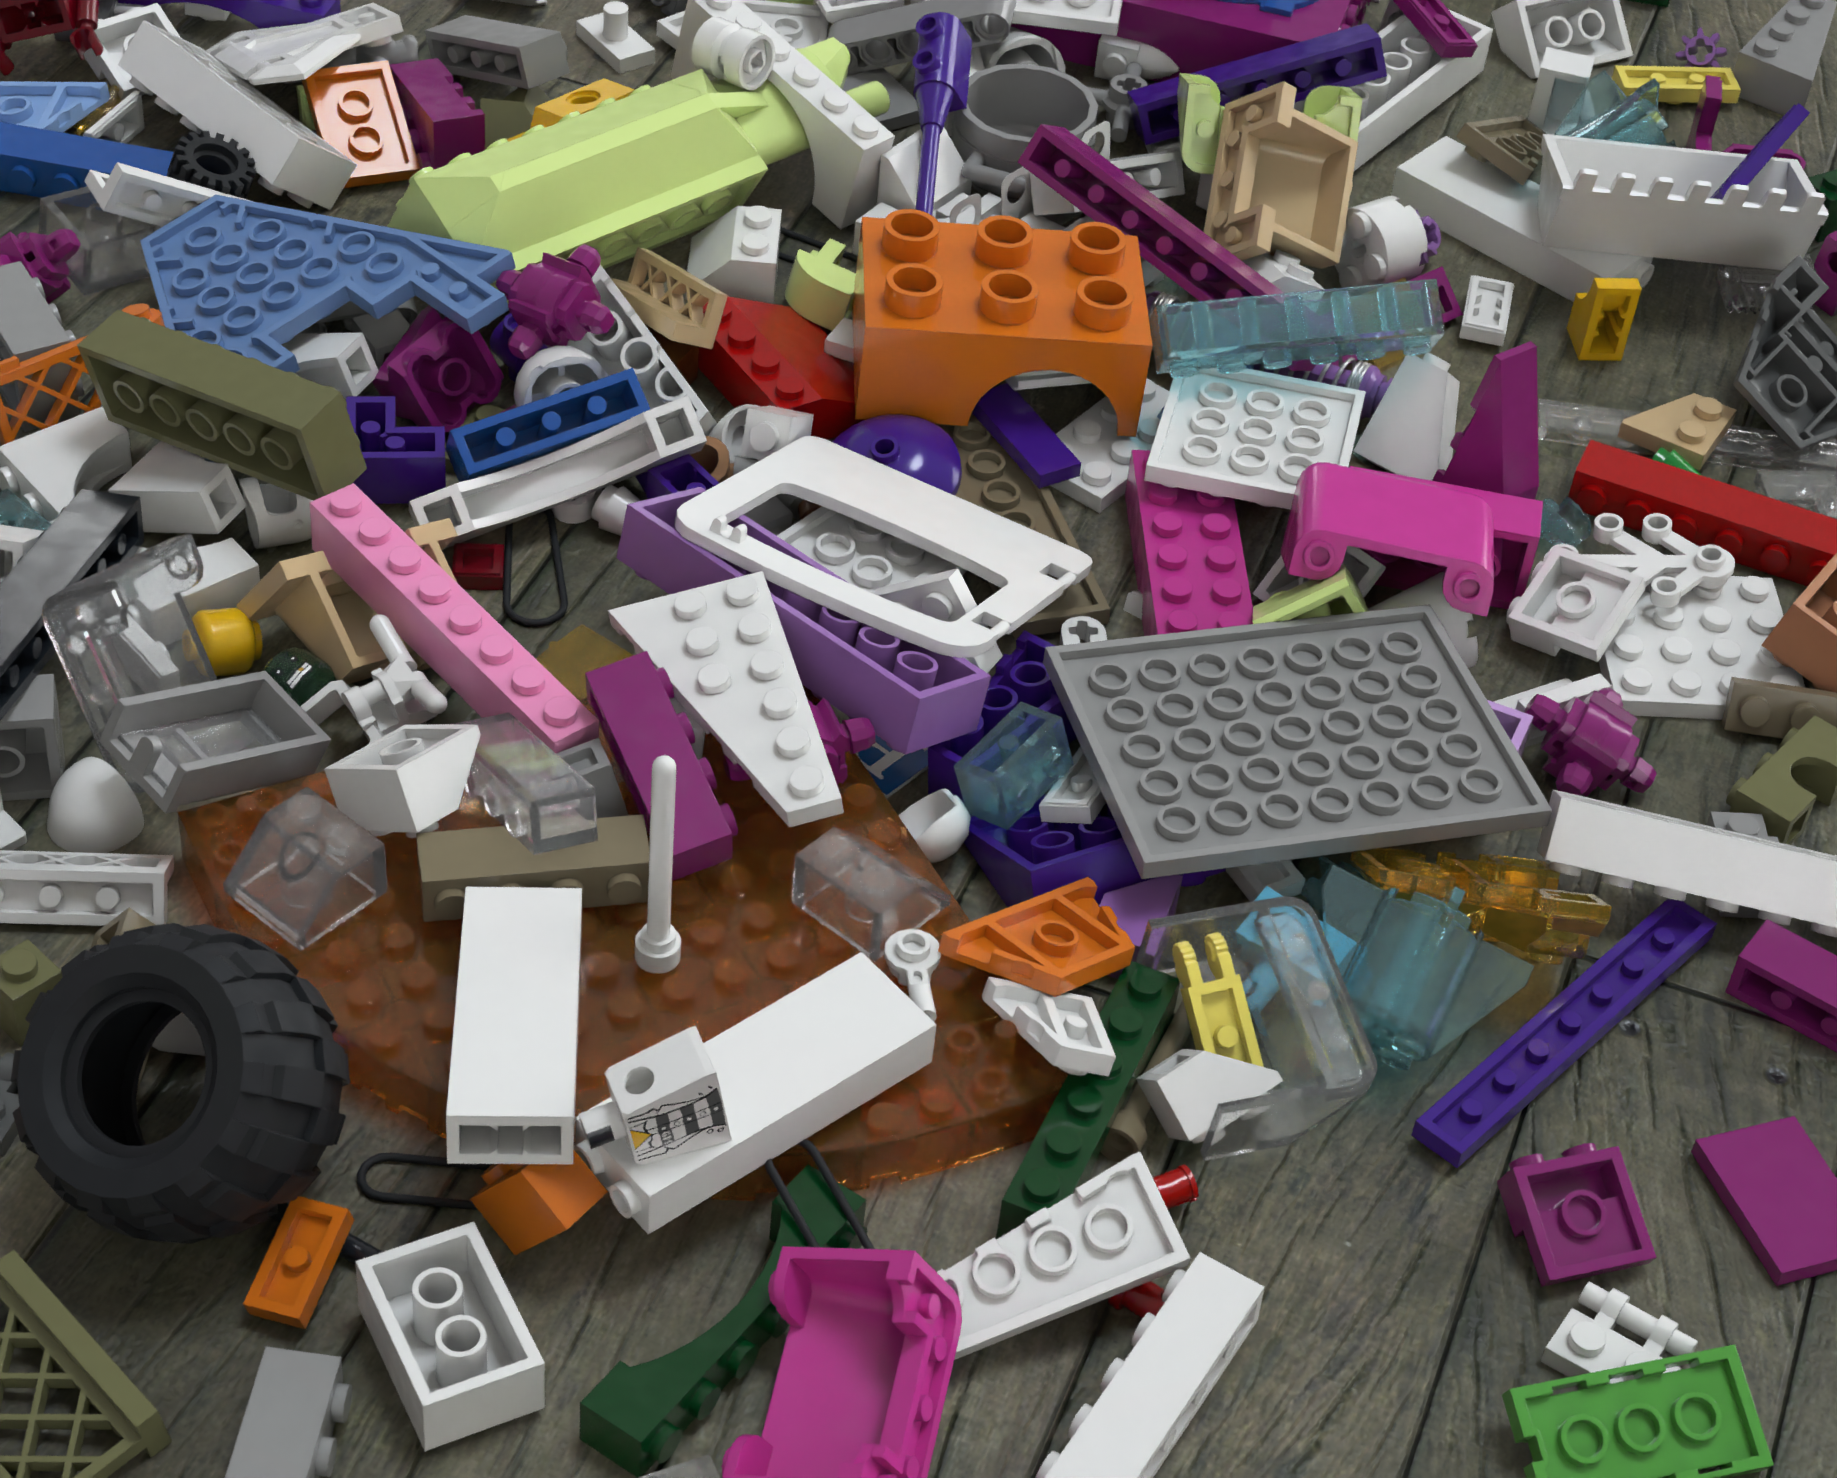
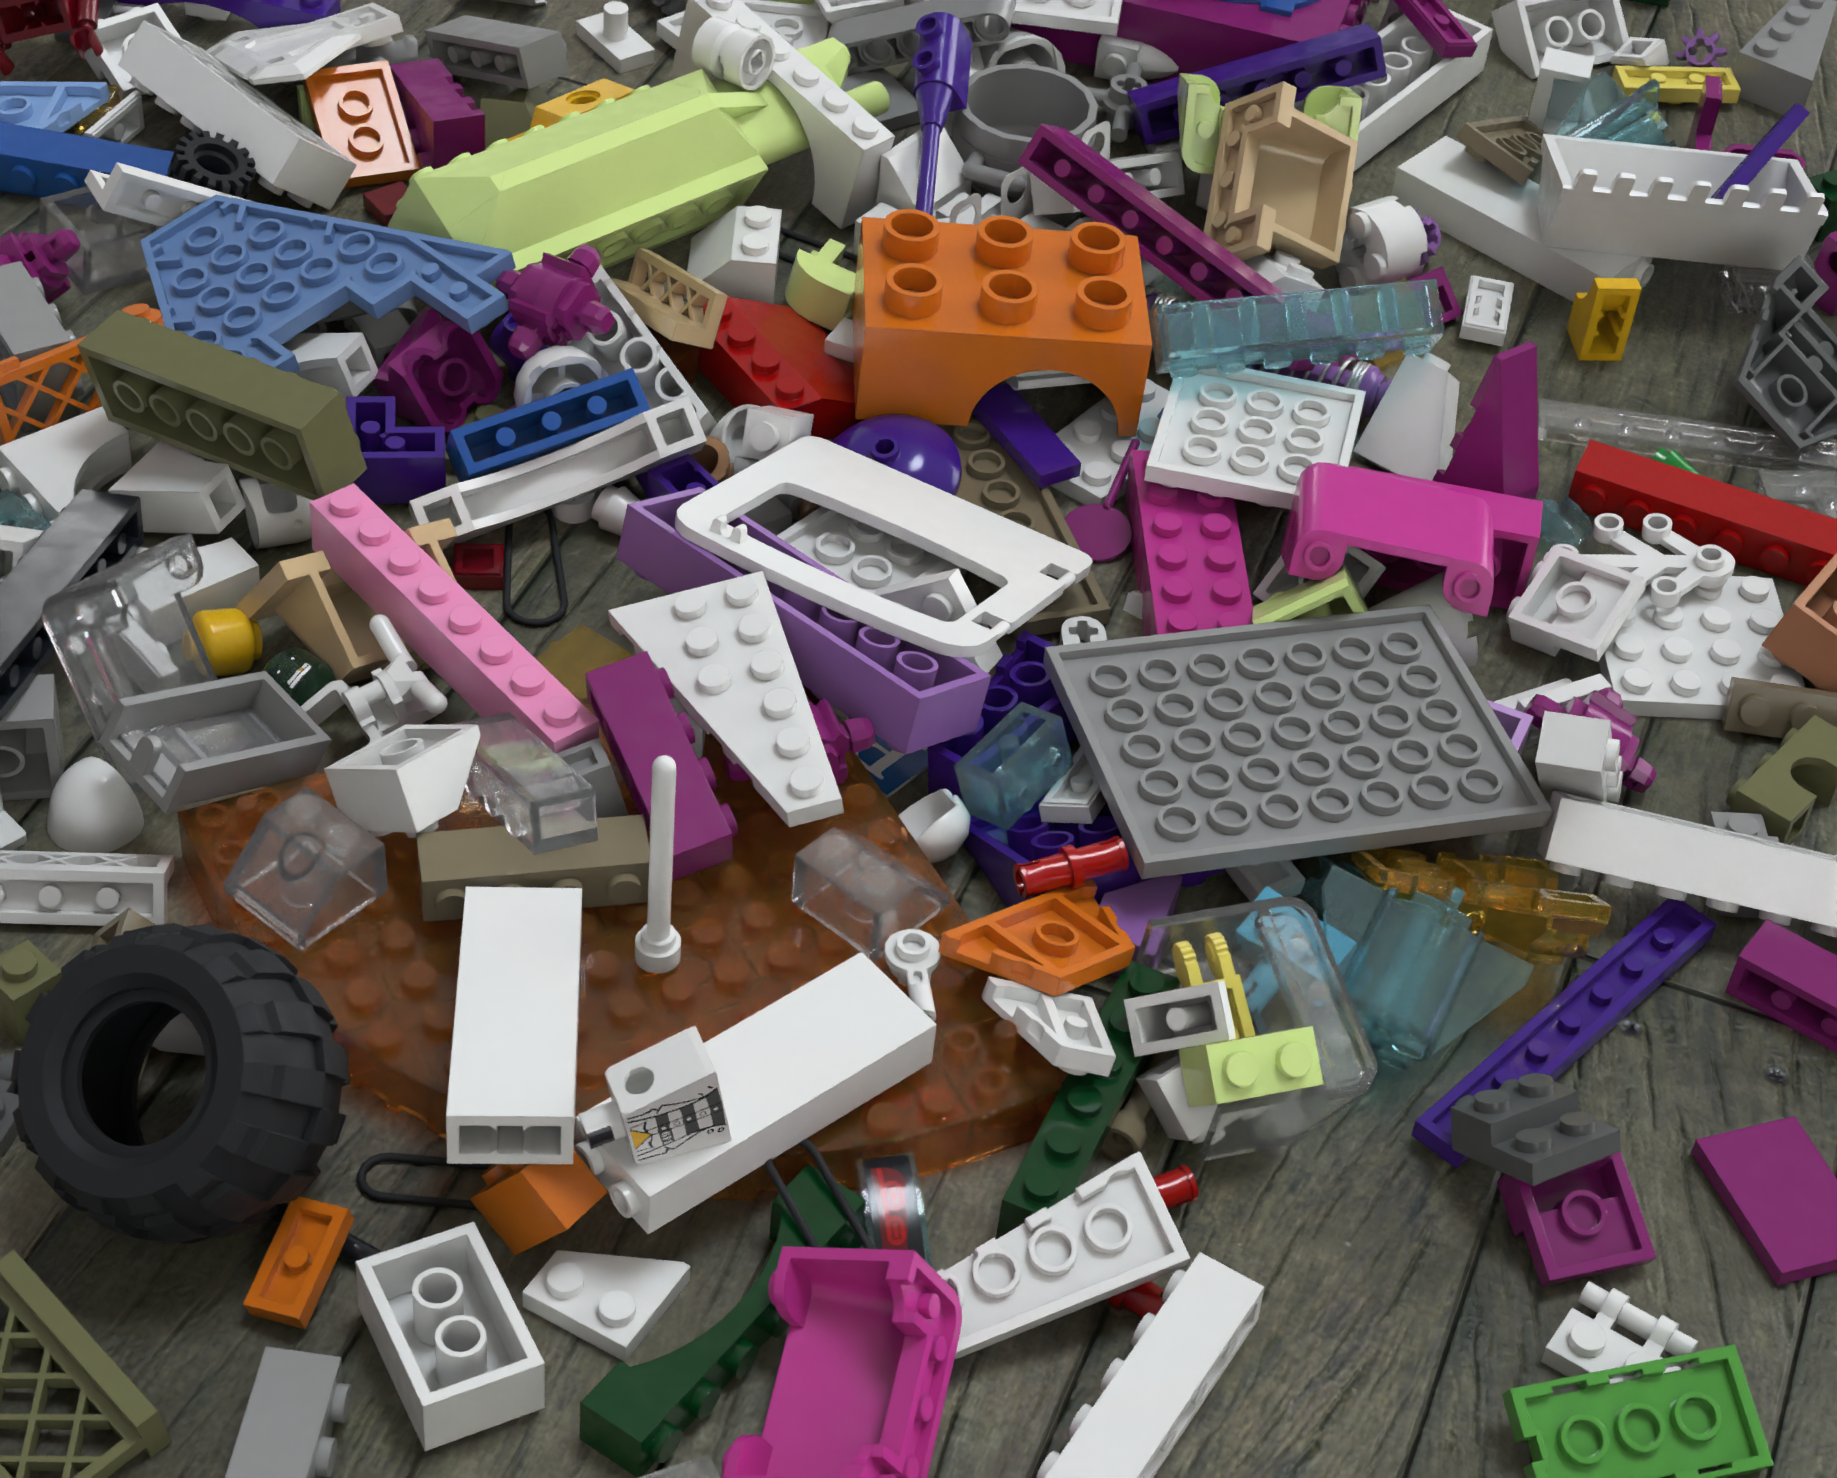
(382, 201): none -> dark red tile
(605, 1296): none -> white wing
(893, 1203): none -> slope
(1070, 867): none -> red pin
(1100, 528): none -> magenta piece
(1179, 1018): none -> white slope
(1250, 1067): none -> yellowish green brick
(1530, 1129): none -> dark grey plate
(1578, 757): none -> white brick
(1642, 52): none -> white slope
(1688, 425): tan wing -> none

